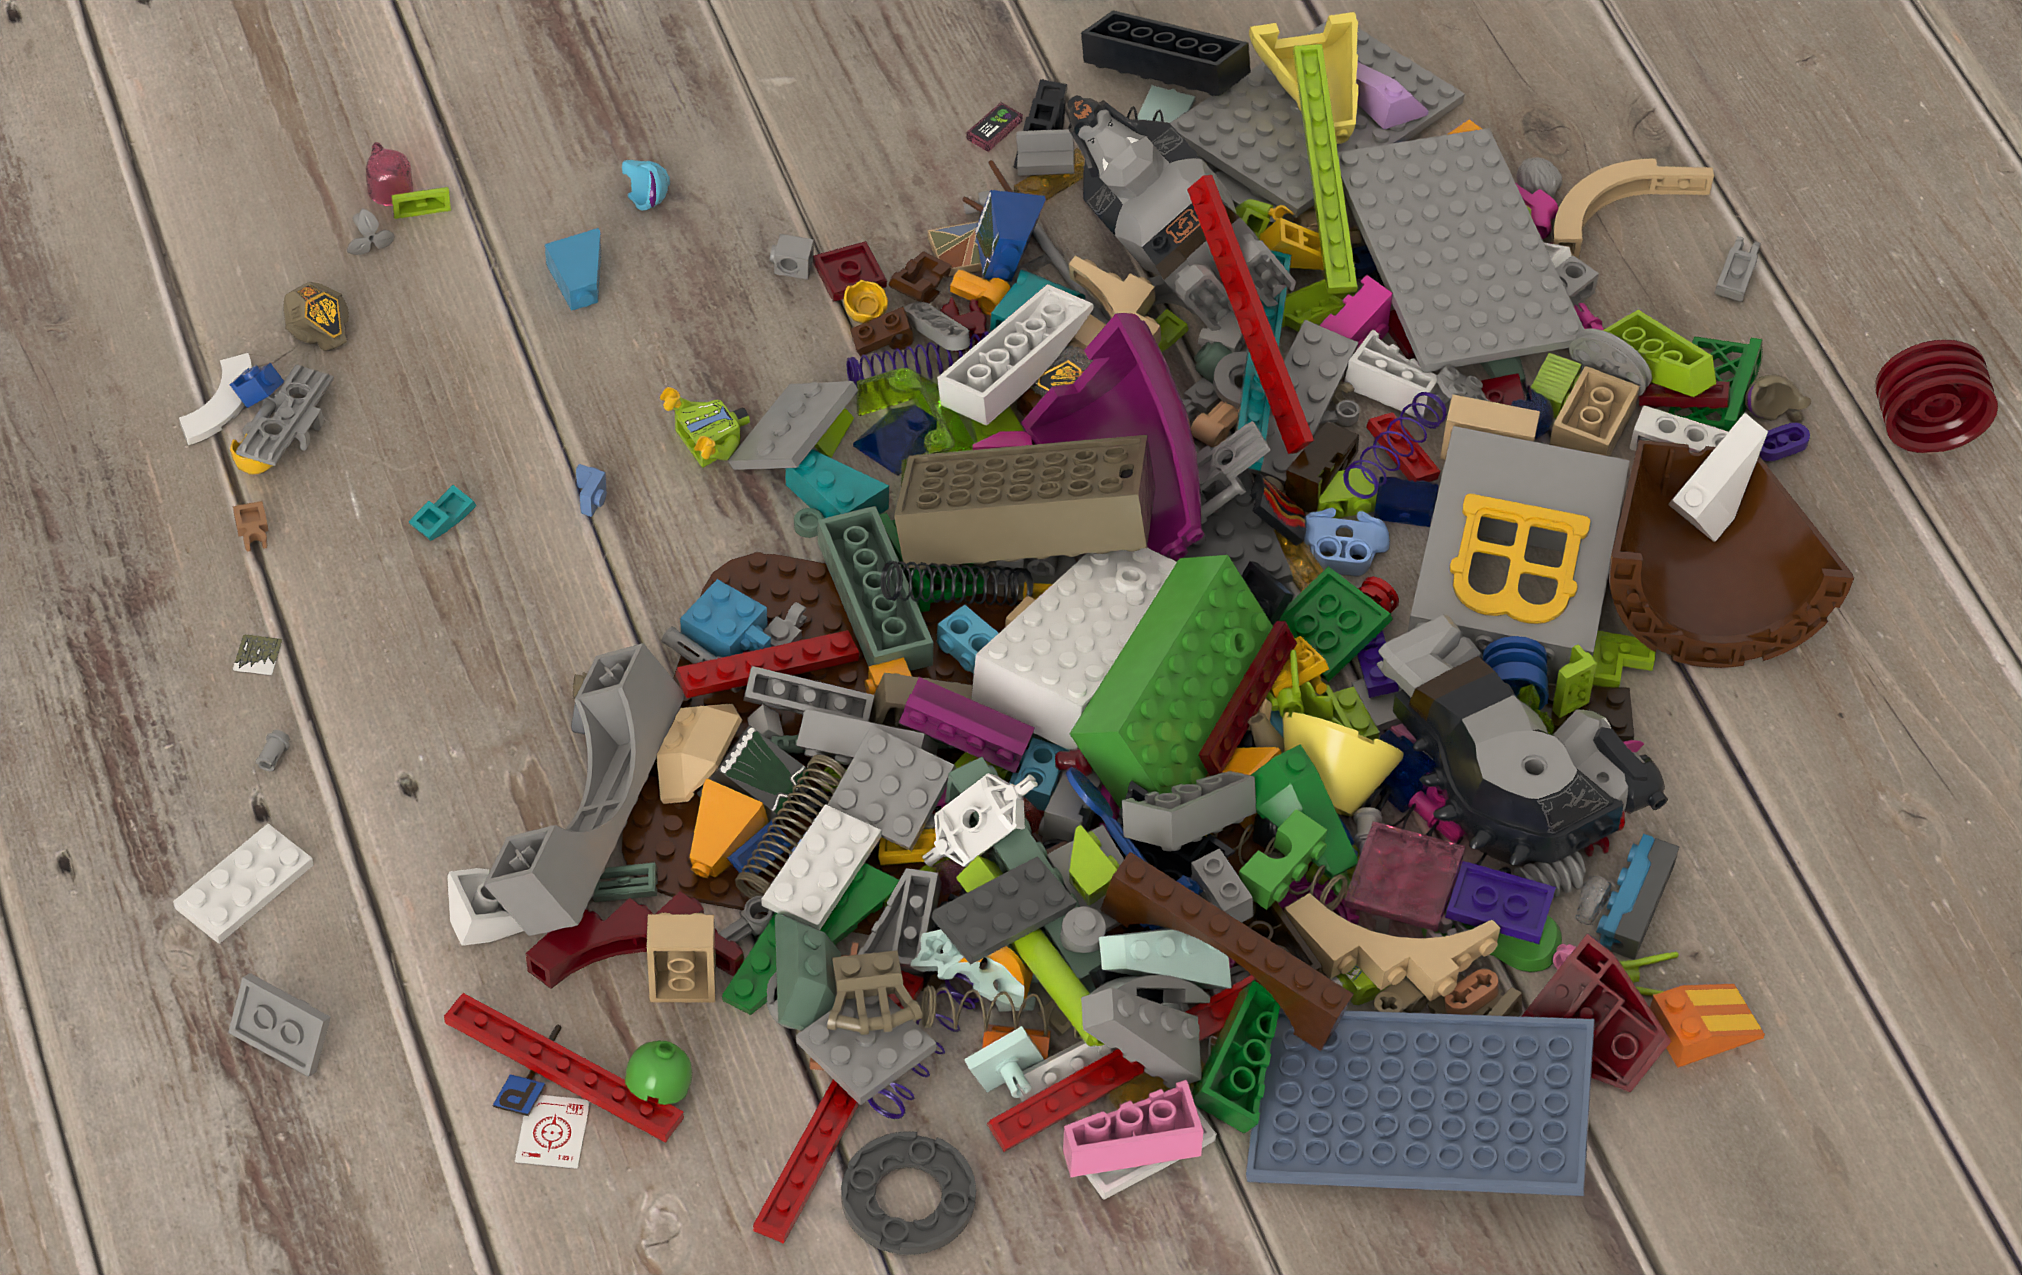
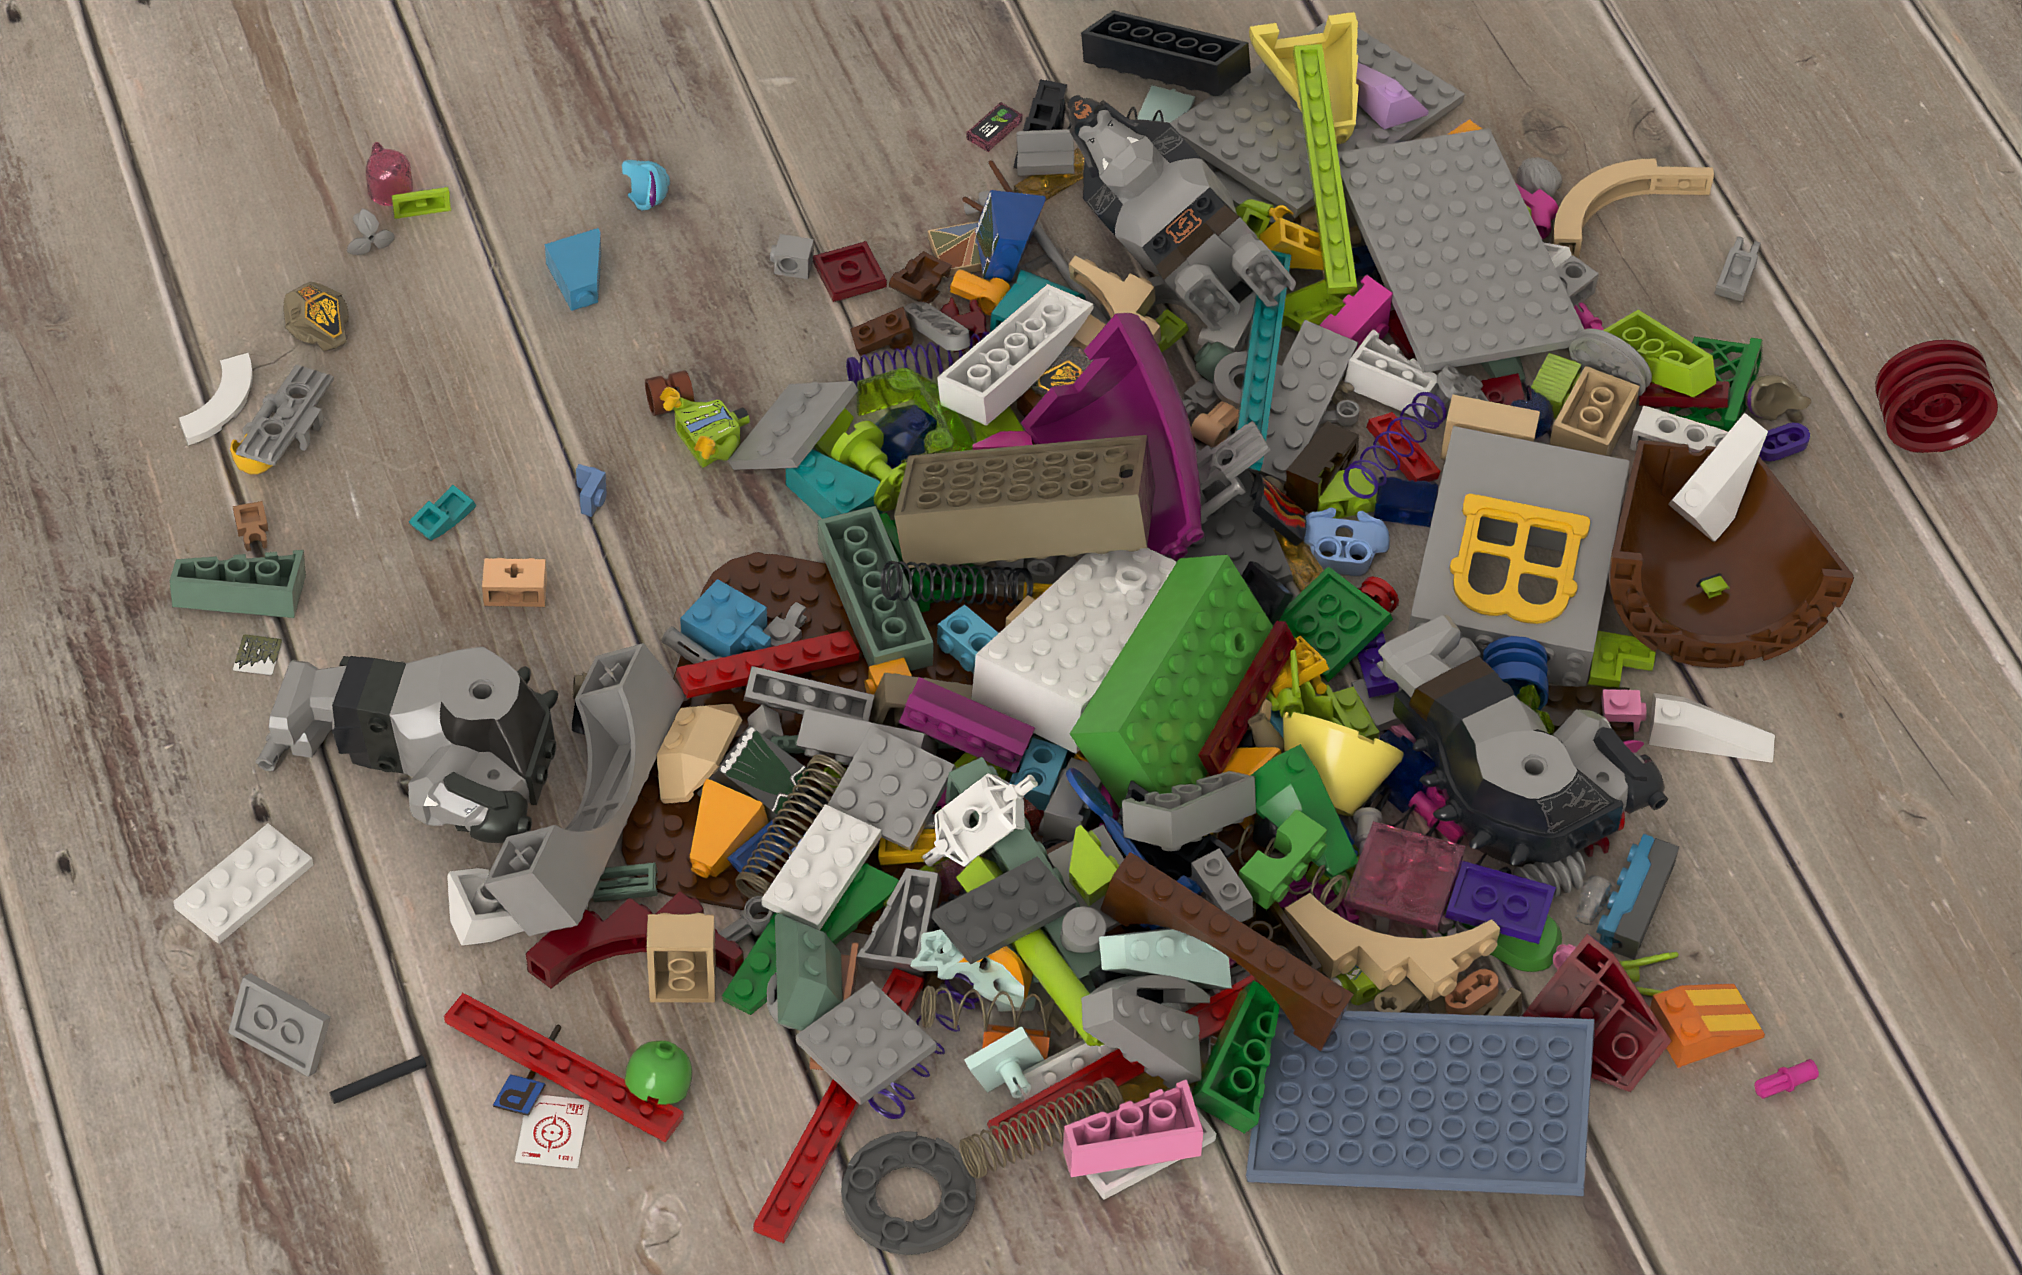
(240, 584): none -> sand green wedge
(256, 384): blue brick -> none
(377, 1079): none -> black bar
(449, 721): none -> piece
(514, 582): none -> light nougat brick
(655, 386): none -> copper wheel
(807, 522): sand green tile -> none
(863, 453): none -> lime piece
(865, 301): yellow hair -> none
(865, 977): dark tan plate -> none
(979, 1168): none -> dark tan piece
(1075, 759): dark red piece -> none
(1250, 314): red plate -> none
(1574, 682): lime bracket -> none
(1623, 706): none -> bright pink bracket
(1697, 728): none -> white wedge
(1713, 585): none -> lime piece
(1786, 1079): none -> dark pink axle

